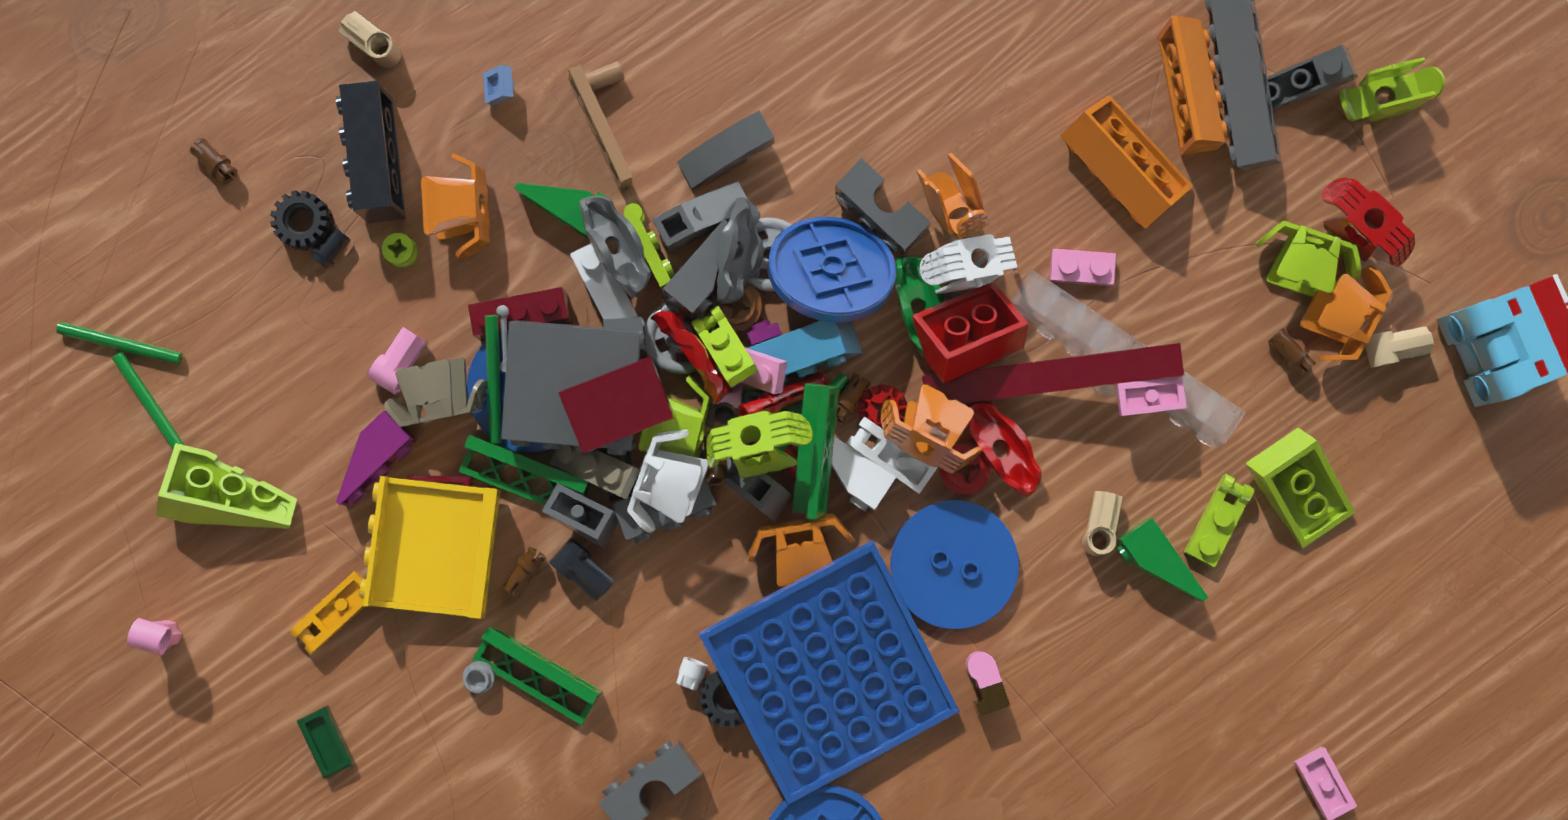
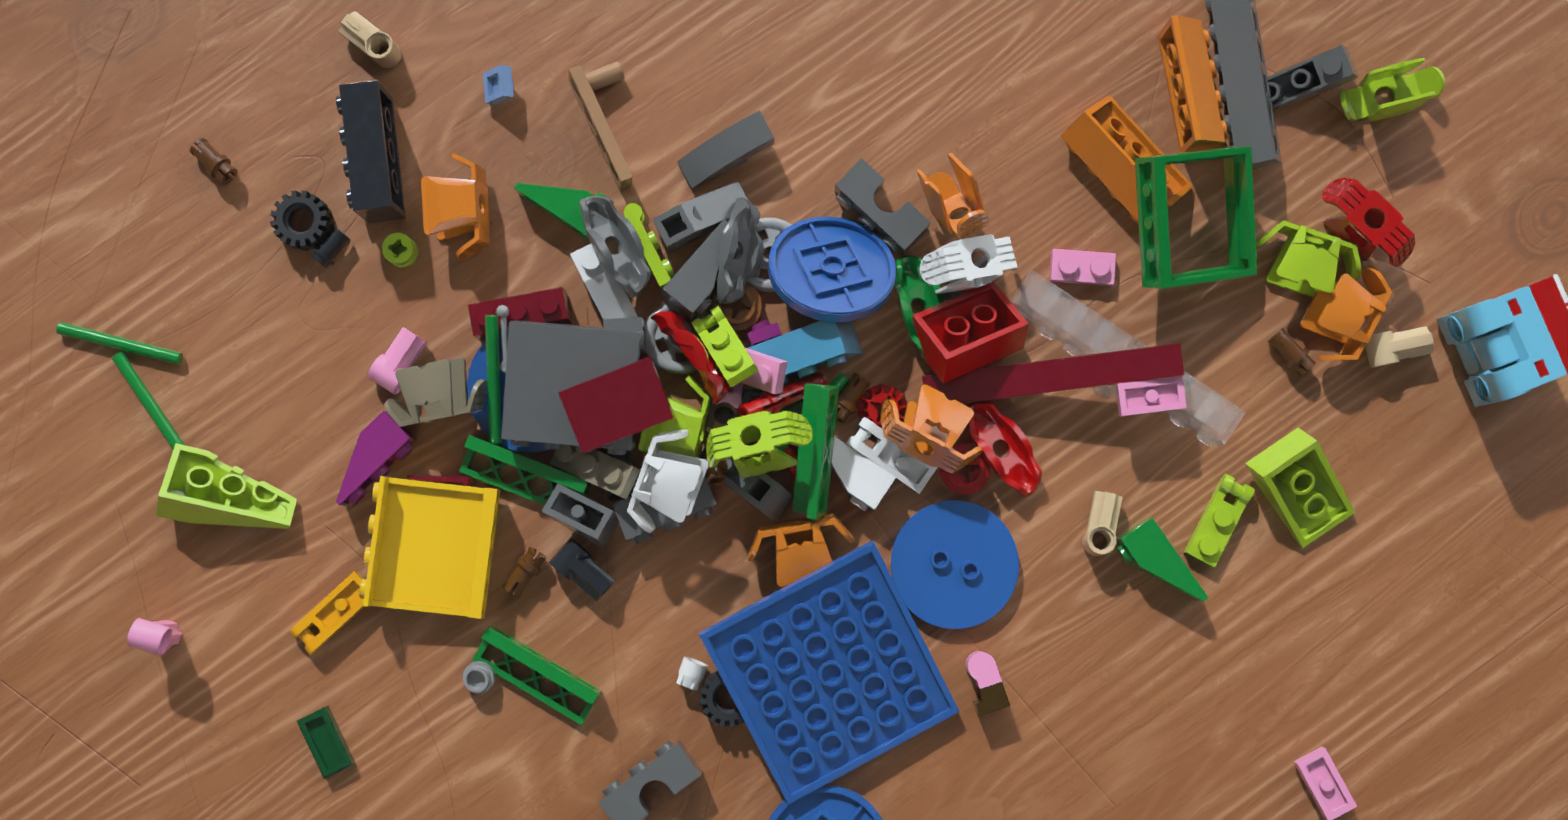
(1155, 226): none -> green window

